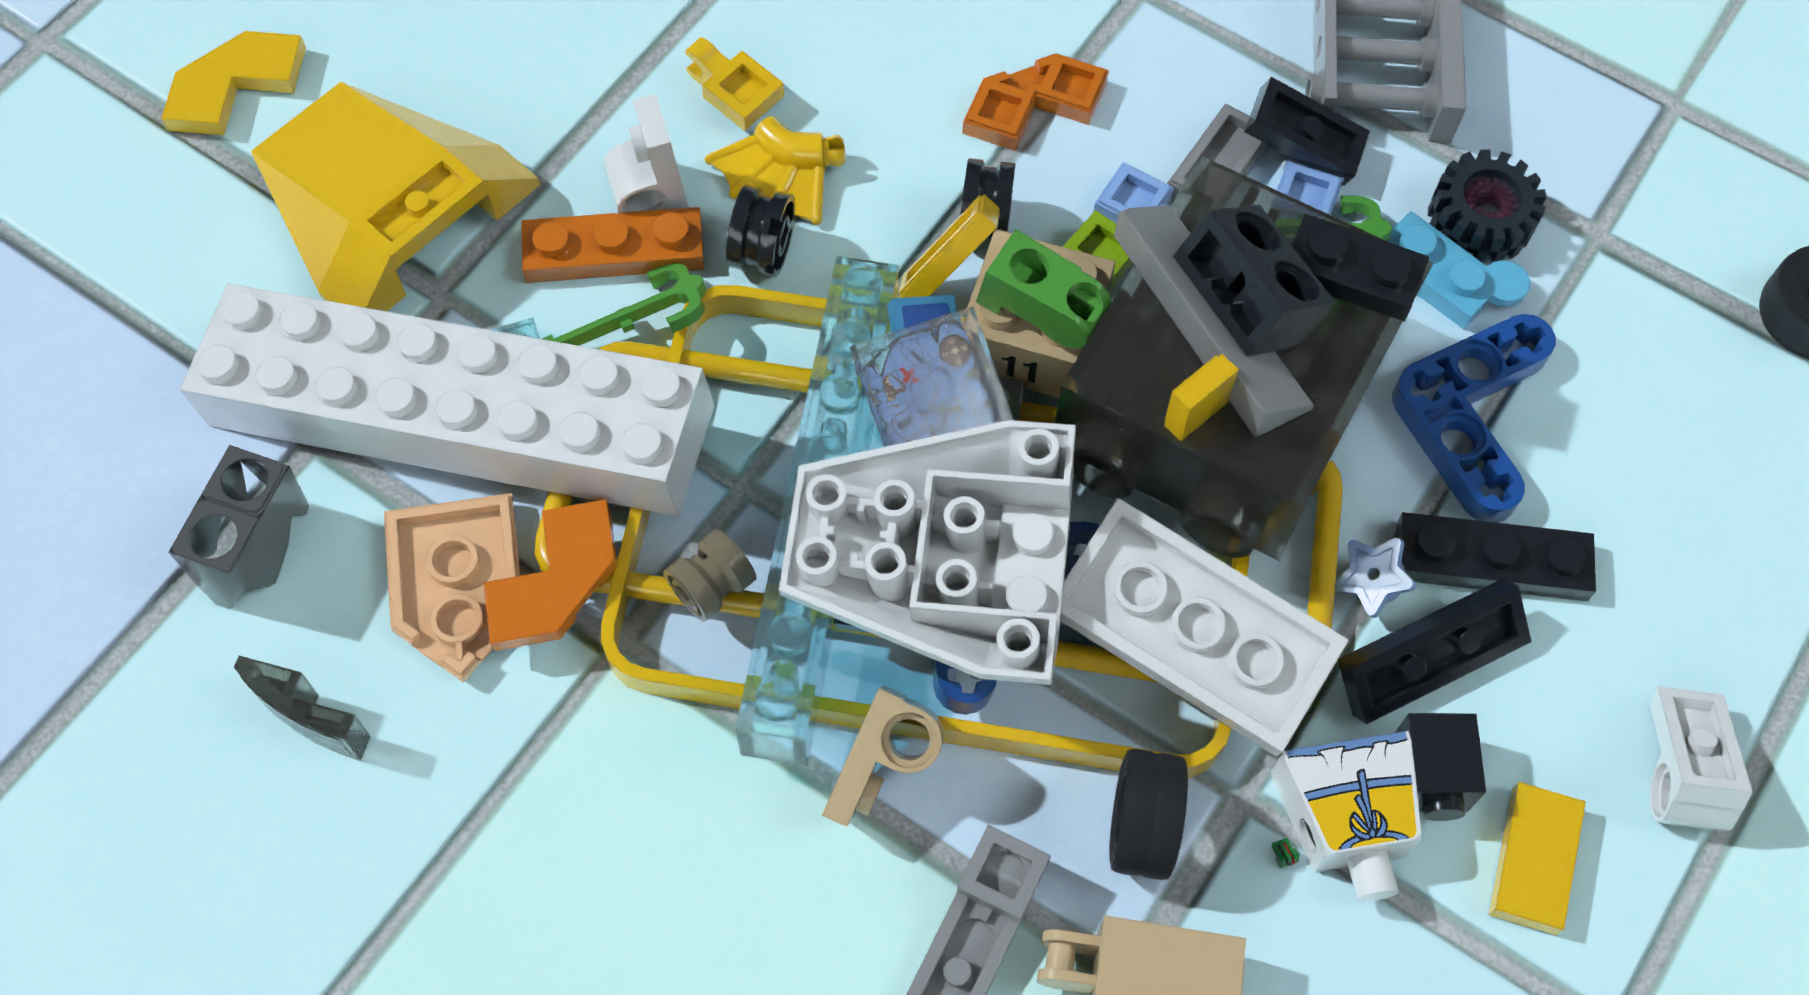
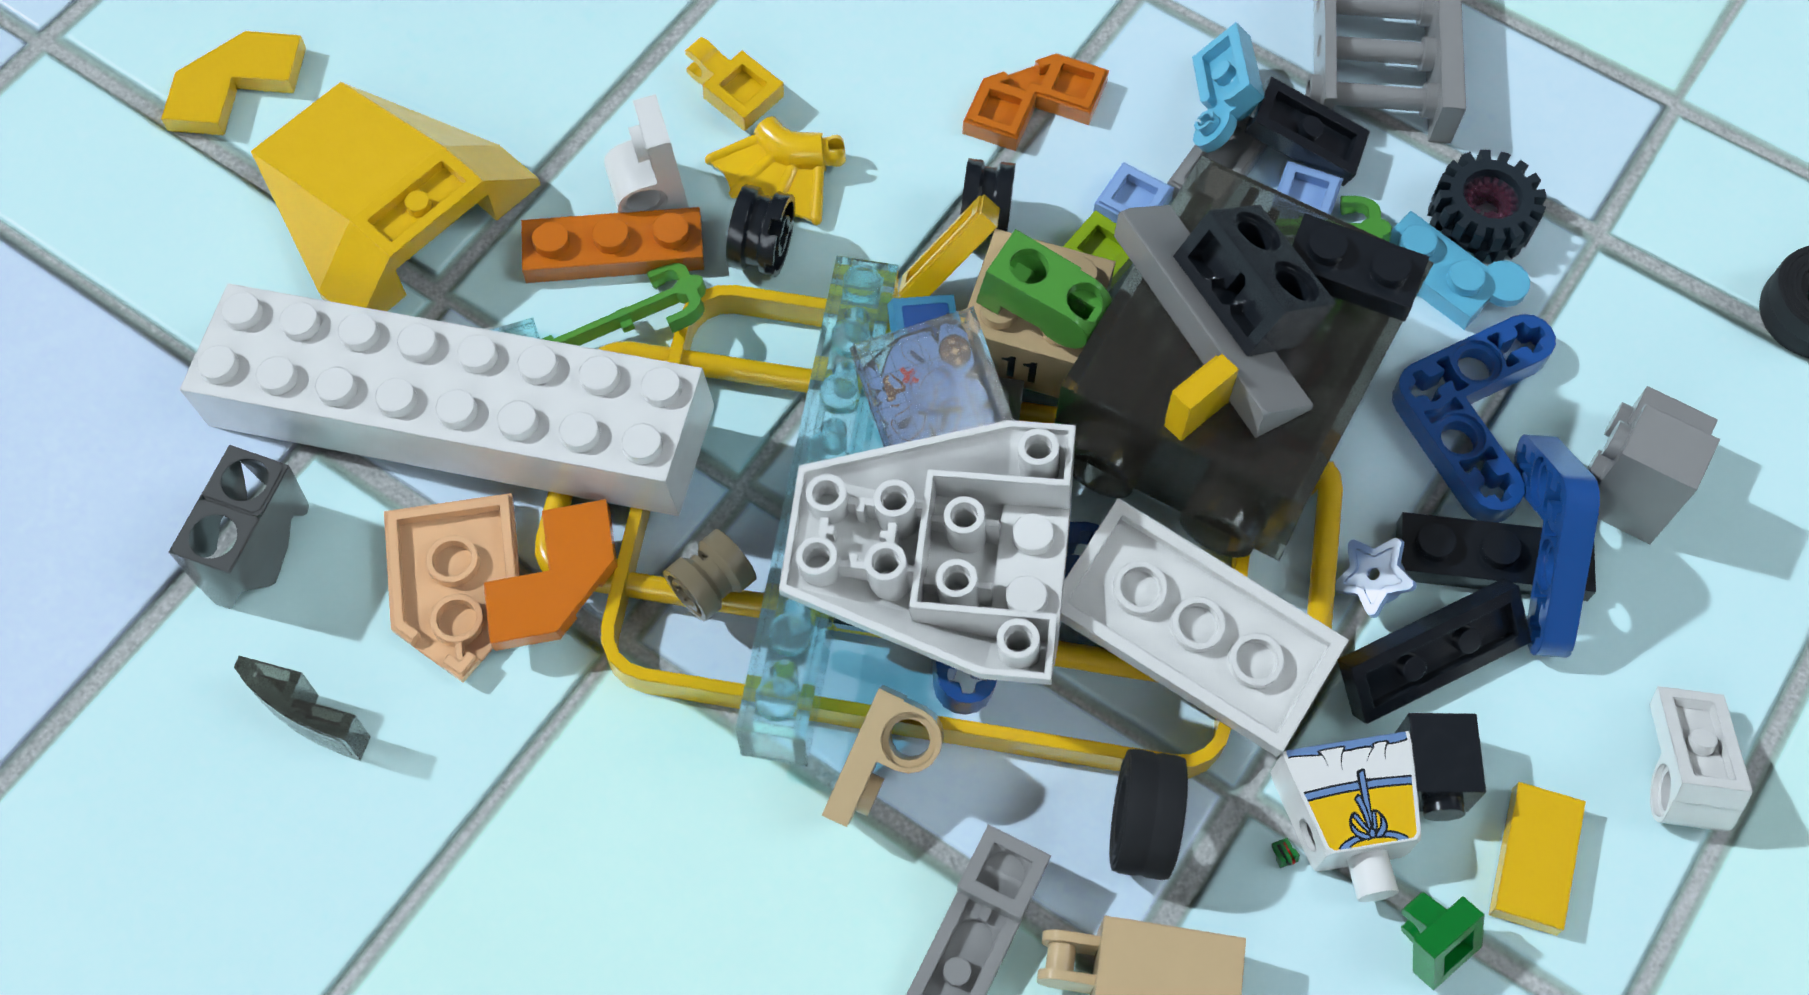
(1226, 85): none -> medium azure hinge
(1441, 936): none -> green tile
(1569, 505): none -> blue beam
(1651, 462): none -> light grey brick

